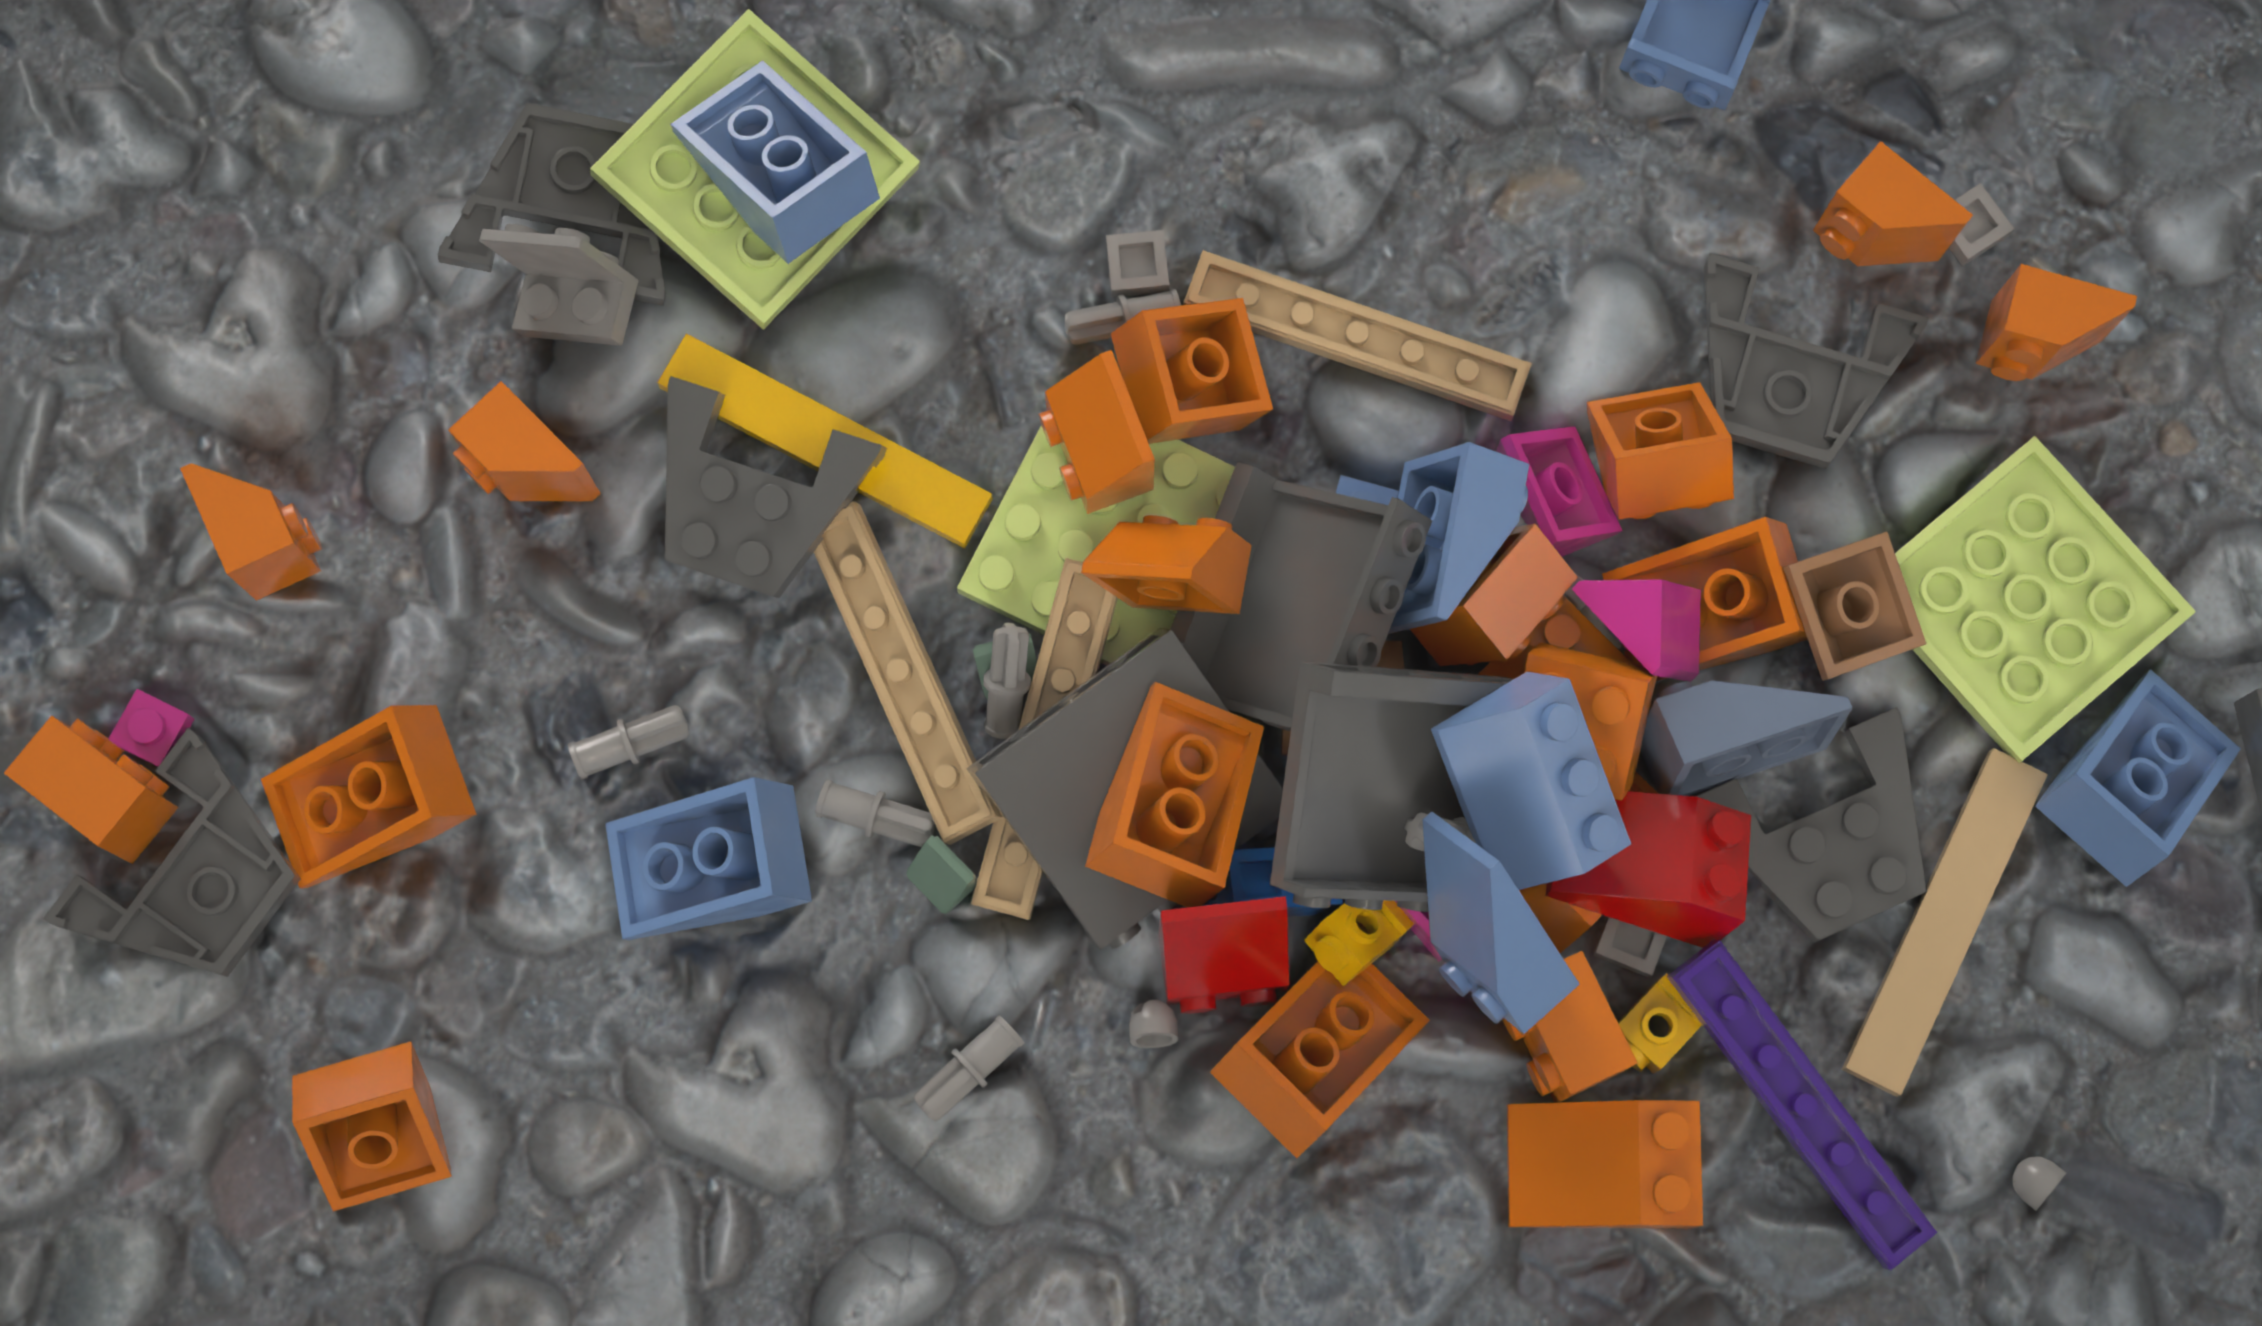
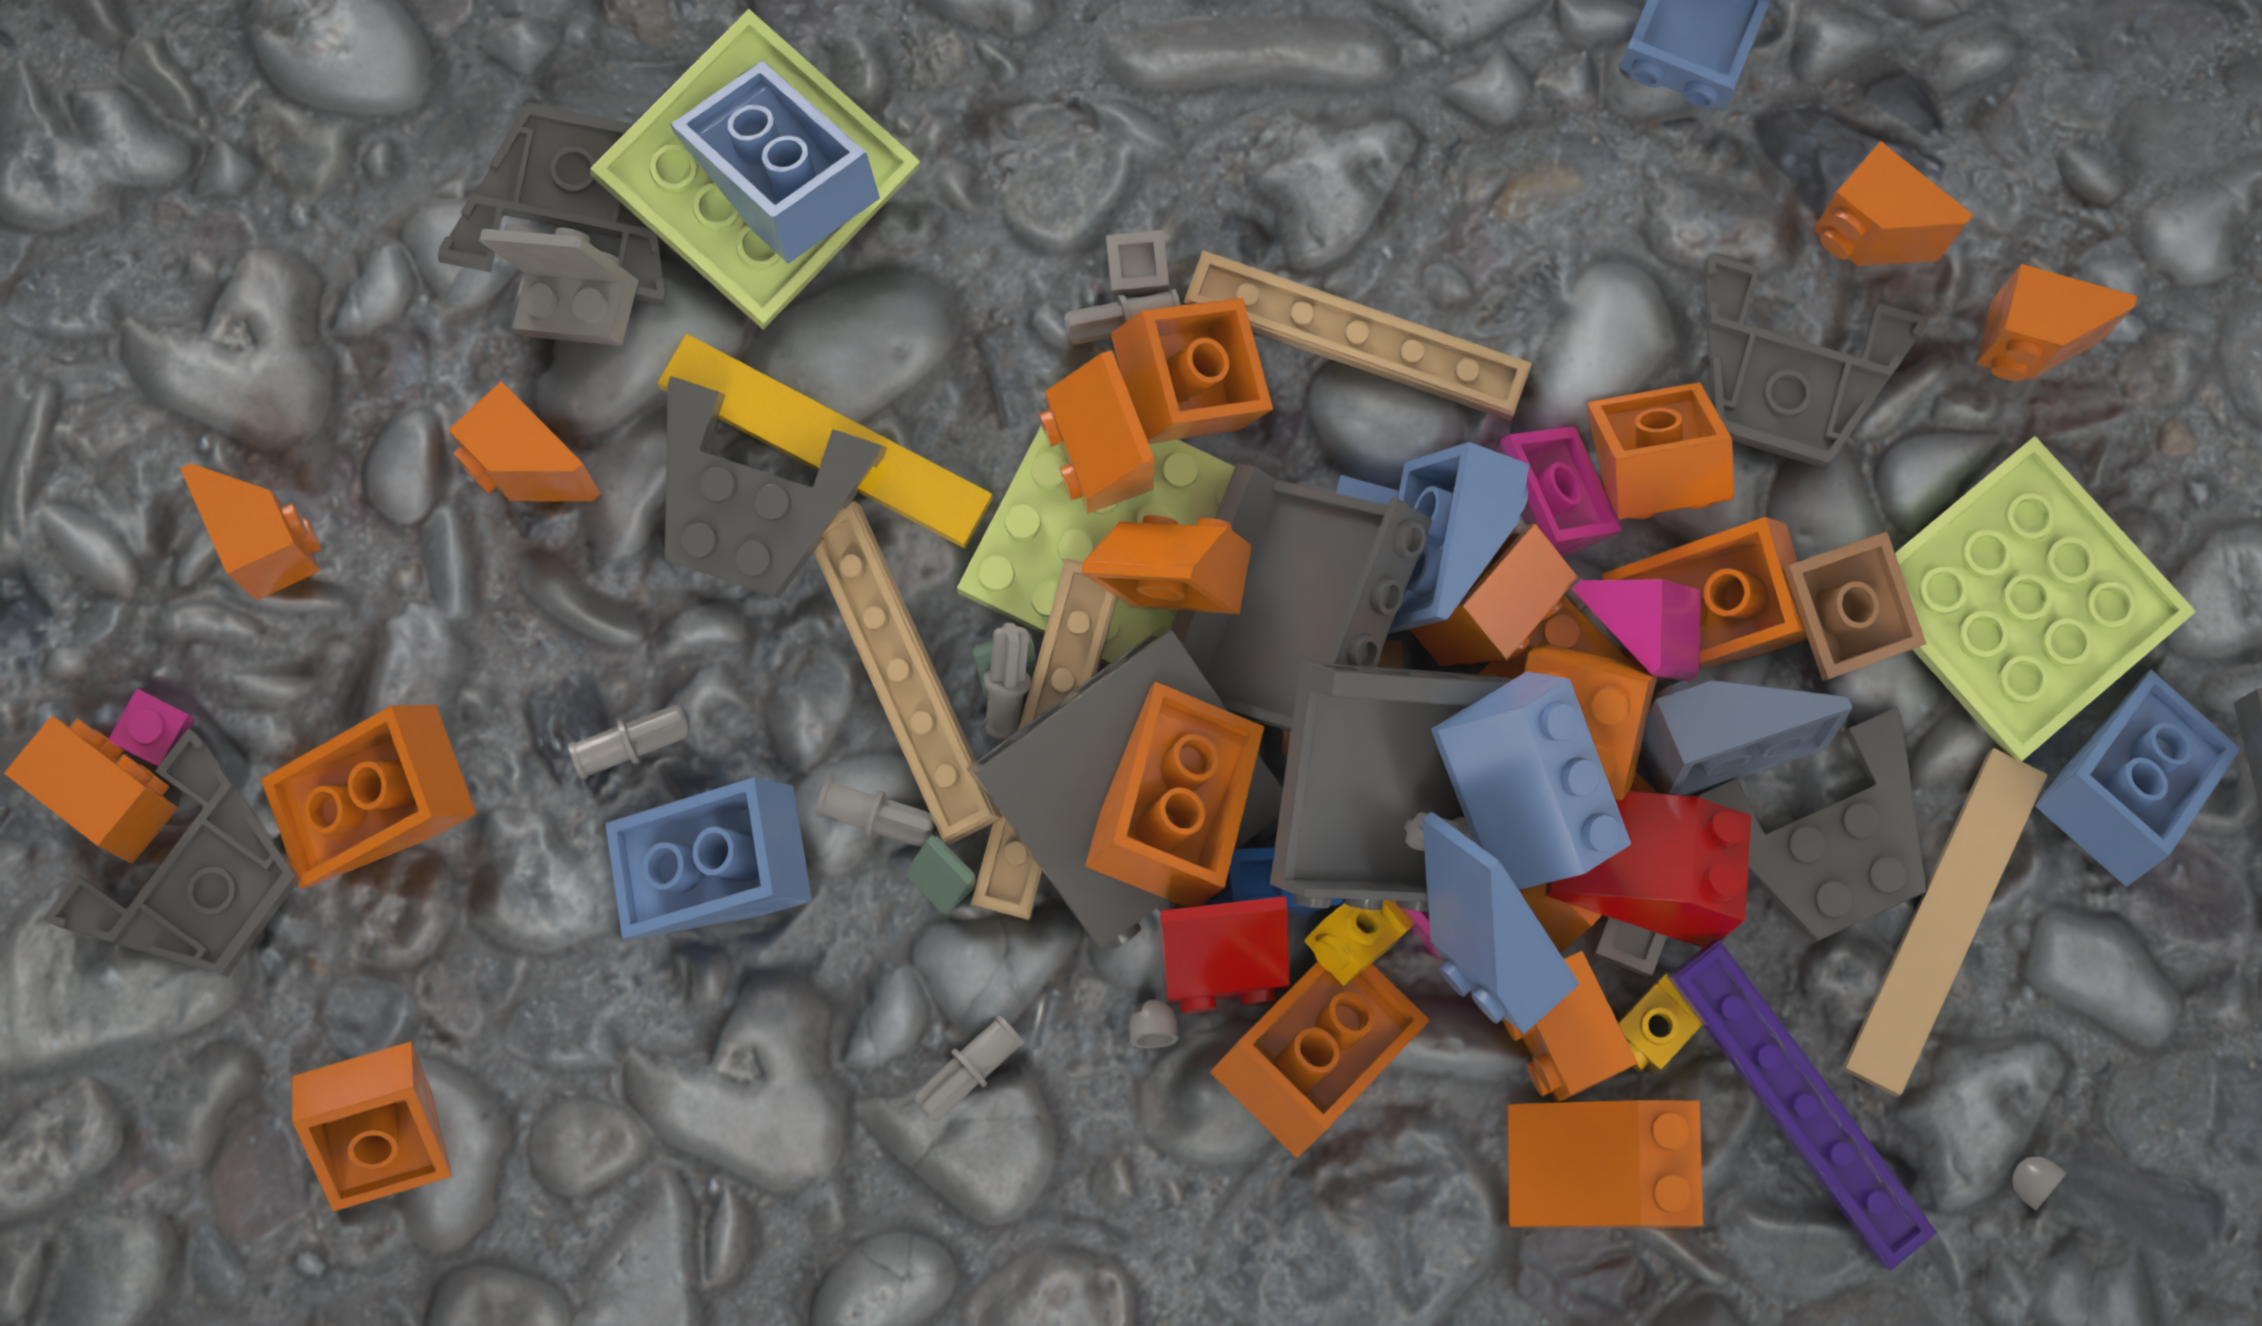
(1985, 227): light grey plate -> none

